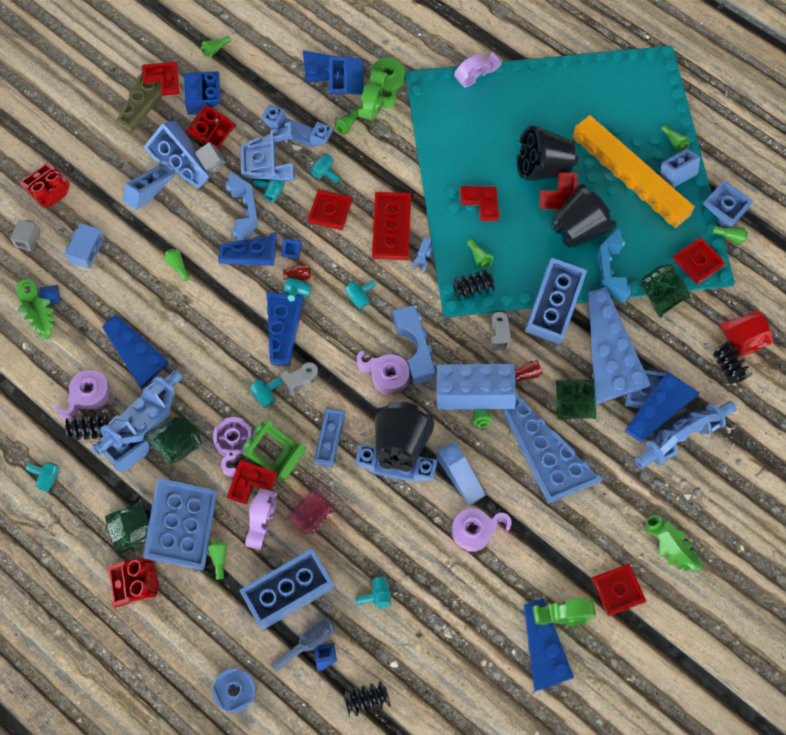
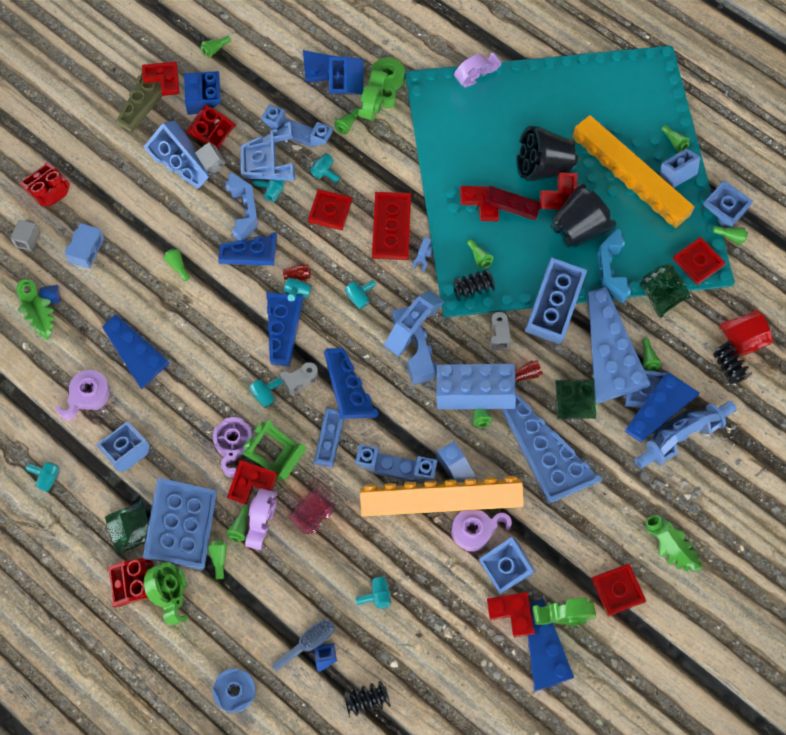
(85, 428): black piece -> none
(140, 416): medium blue plate -> none
(144, 187): medium blue slope -> none
(165, 588): none -> bright green piece
(175, 439): clear green slope -> none
(237, 531): none -> bright green cone
(287, 589): medium blue brick -> none
(291, 248): blue slope -> none
(347, 387): none -> blue wing
(380, 367): lavender piece -> none
(401, 434): black cone -> none
(411, 320): none -> medium blue slope
(441, 496): none -> light orange brick
(507, 565): none -> medium blue slope
(512, 203): none -> dark red plate
(517, 608): none -> red plate
(650, 359): none -> bright green cone

